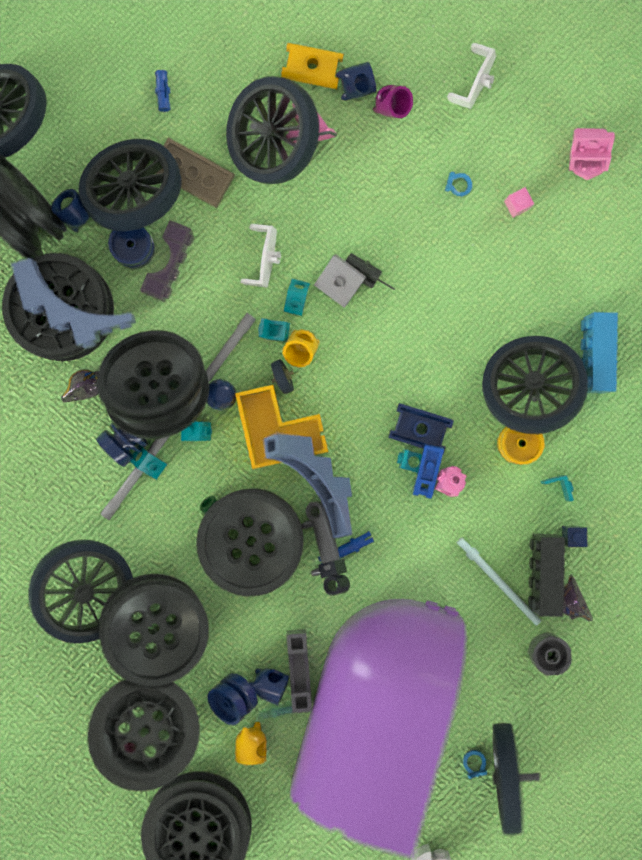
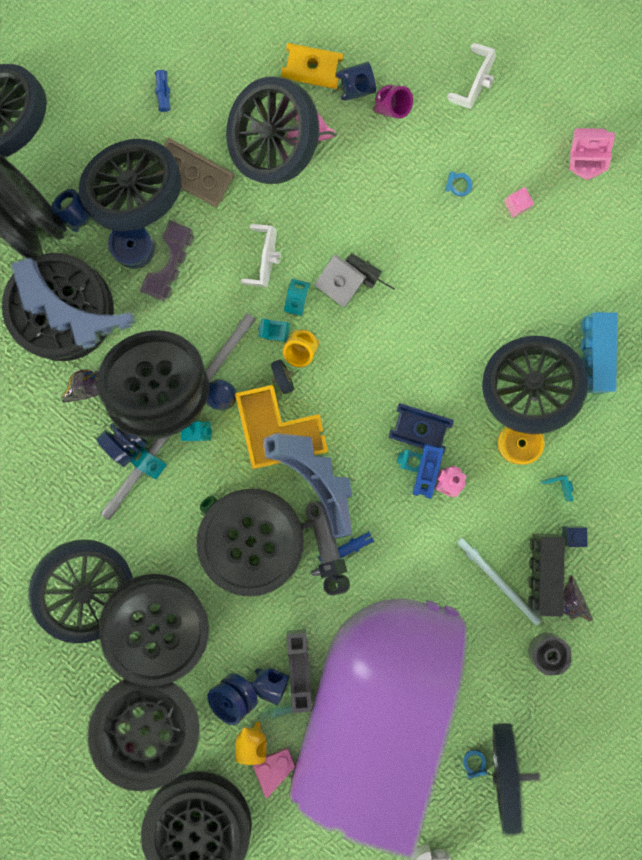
(274, 770): none -> bright pink wing

